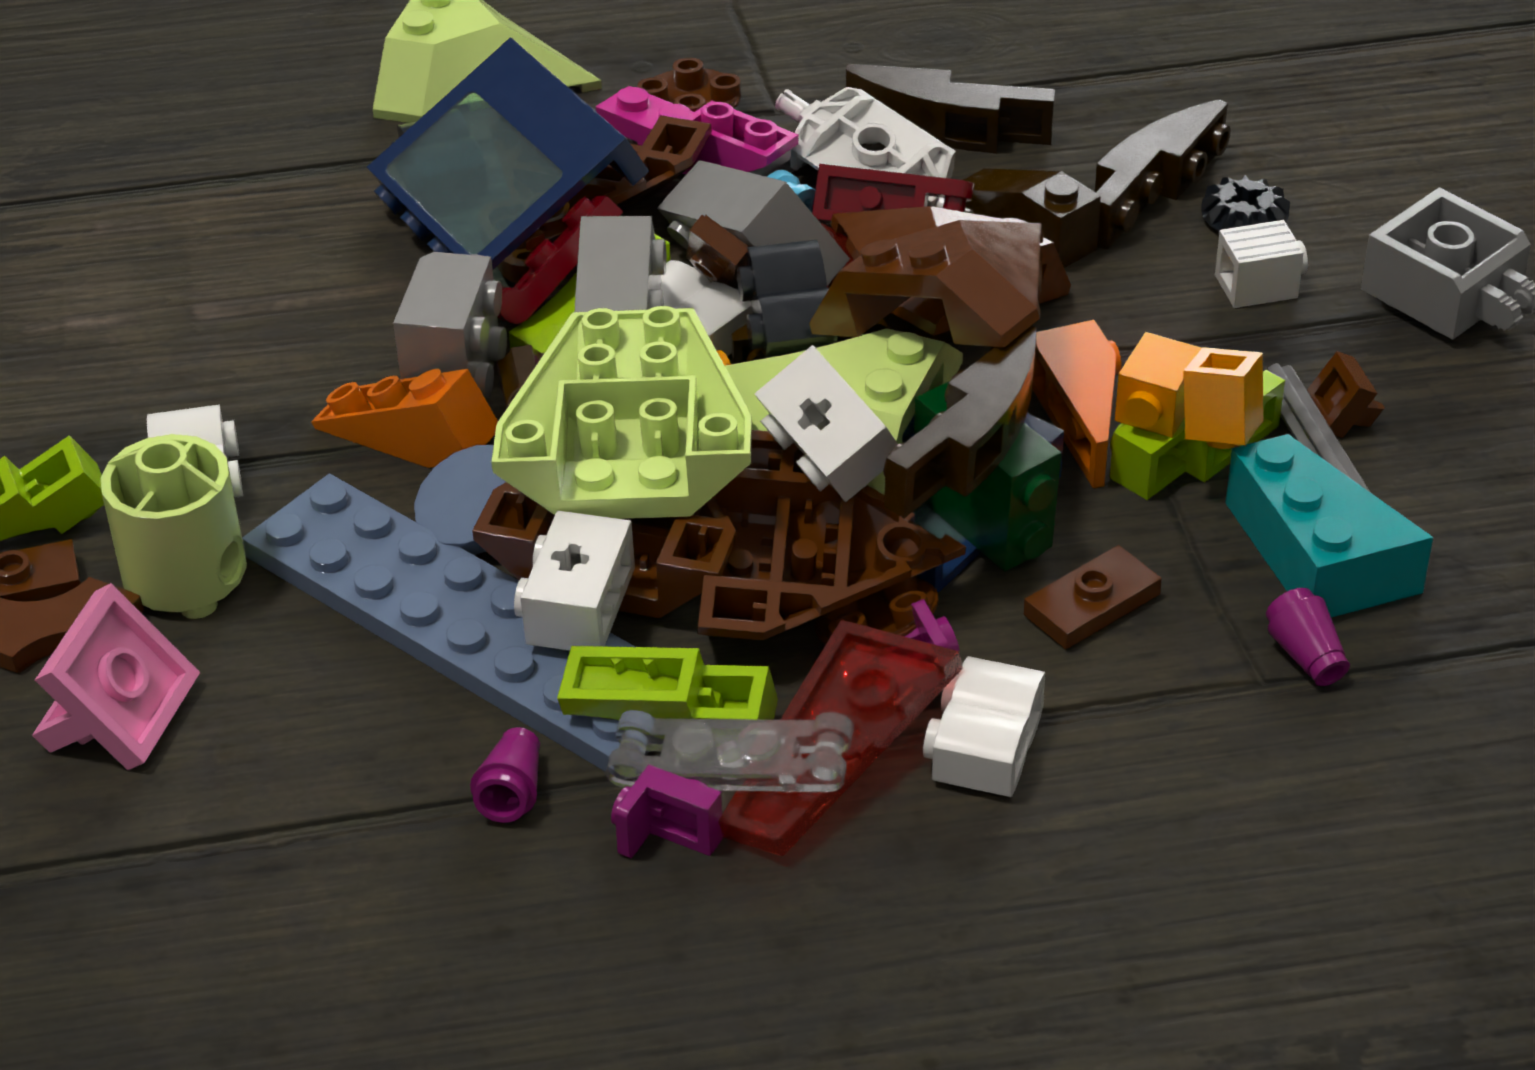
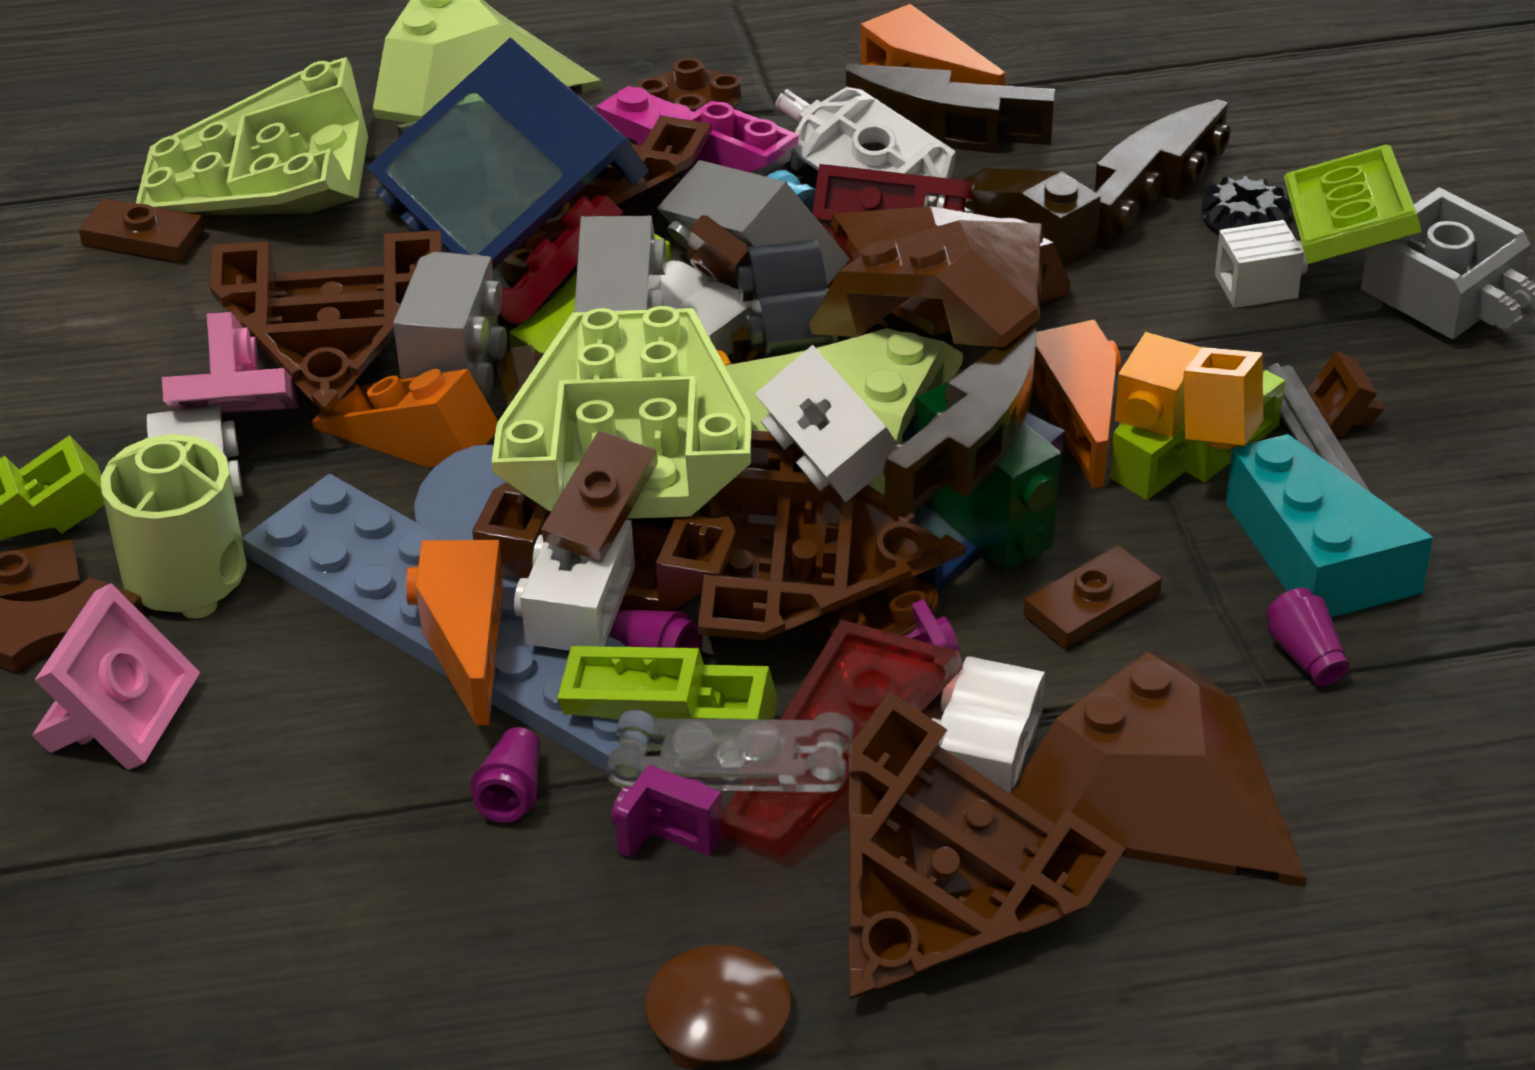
(141, 230): none -> reddish brown plate
(234, 375): none -> bright pink bracket
(269, 154): none -> yellowish green wedge
(318, 321): none -> reddish brown wedge
(460, 614): none -> orange slope
(599, 496): none -> reddish brown plate
(656, 629): none -> magenta cone
(718, 1005): none -> reddish brown dish
(916, 41): none -> orange slope
(949, 855): none -> reddish brown wedge
(1164, 773): none -> reddish brown wedge
(1351, 203): none -> lime tile

